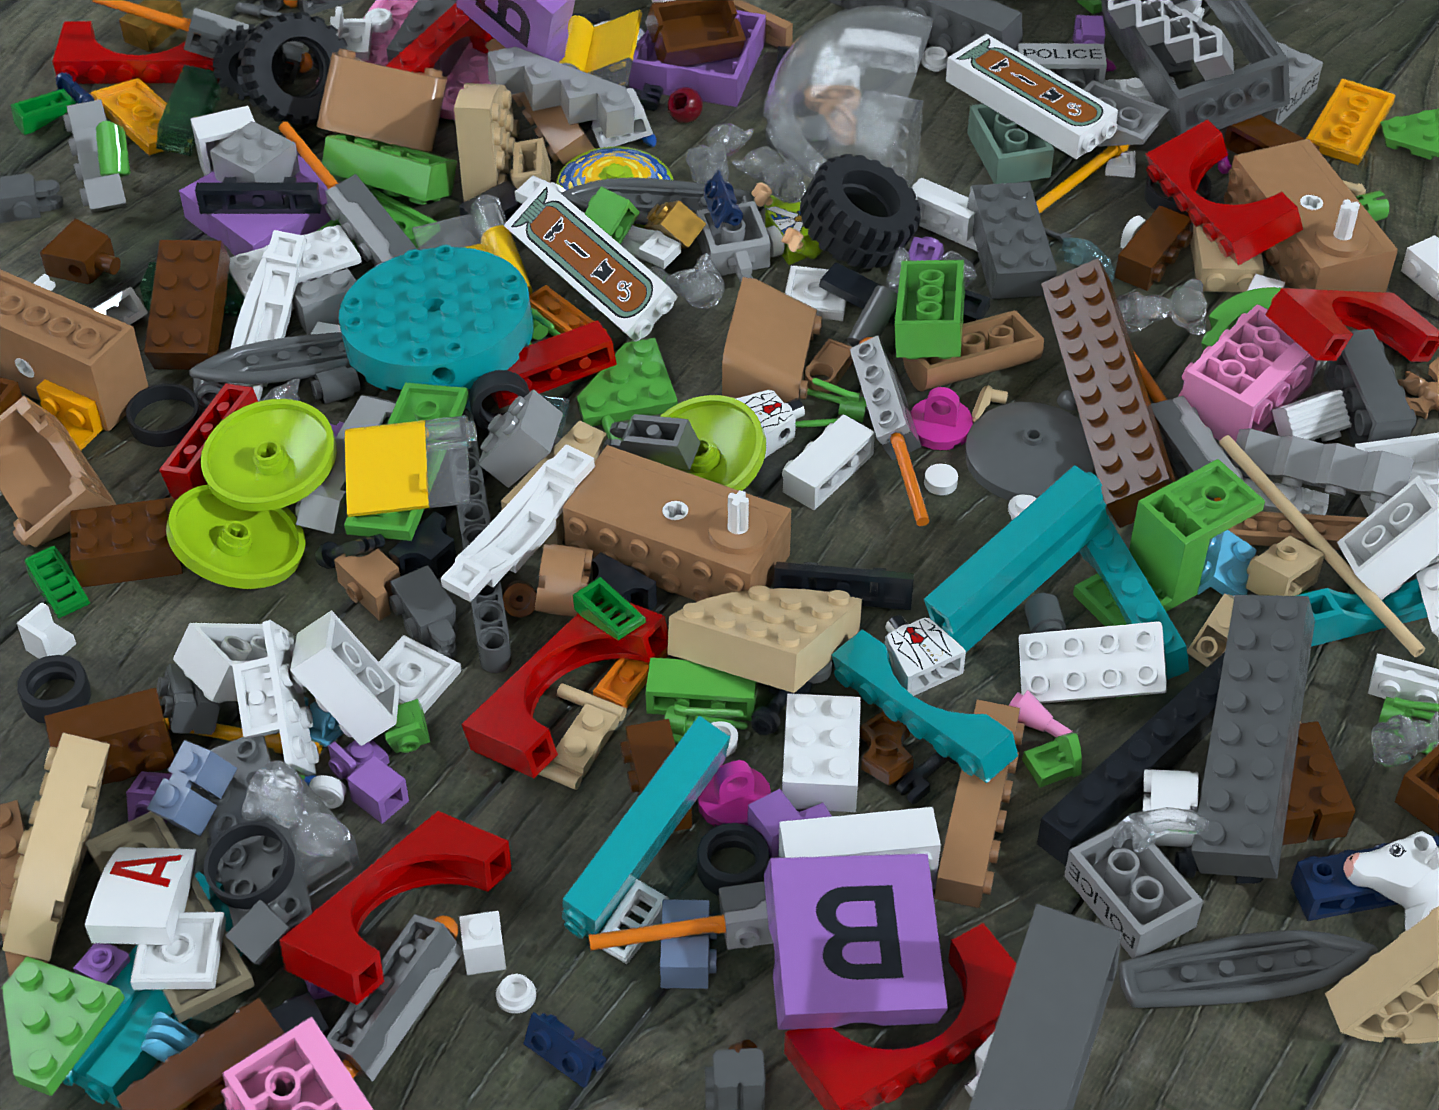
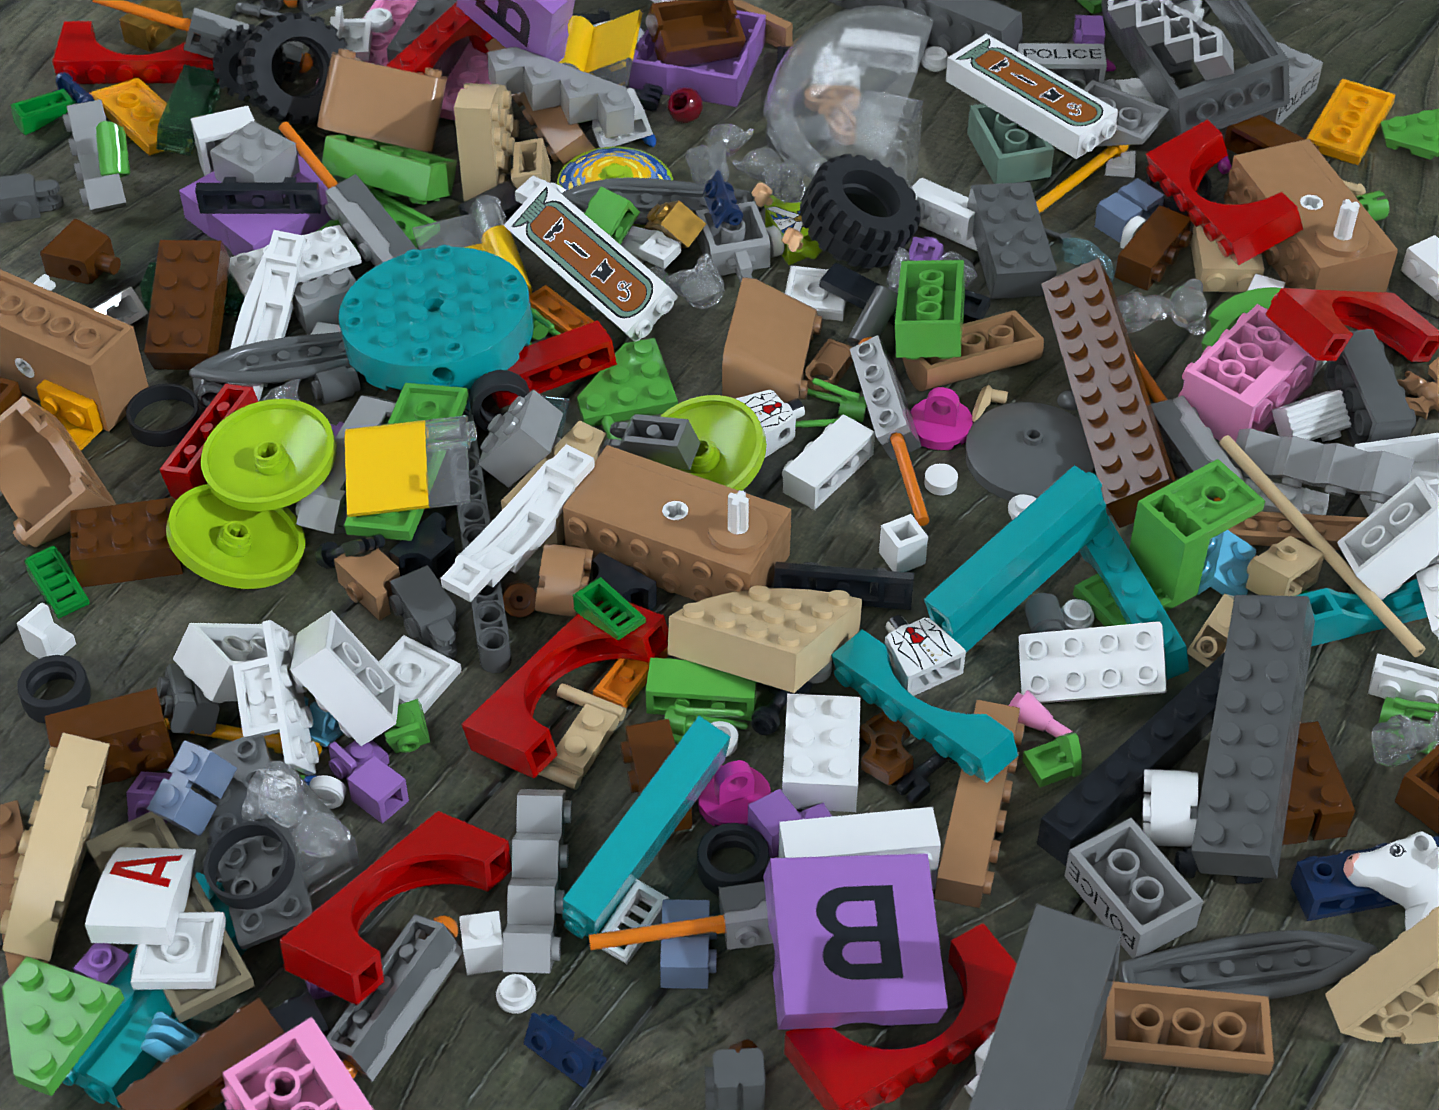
(260, 931): dark grey brick -> none
(535, 883): none -> light grey brick
(903, 544): none -> white brick
(1077, 614): none -> white plate
(1129, 201): none -> sand blue piece
(1151, 824): clear piece -> none
(1187, 1028): none -> medium nougat brick

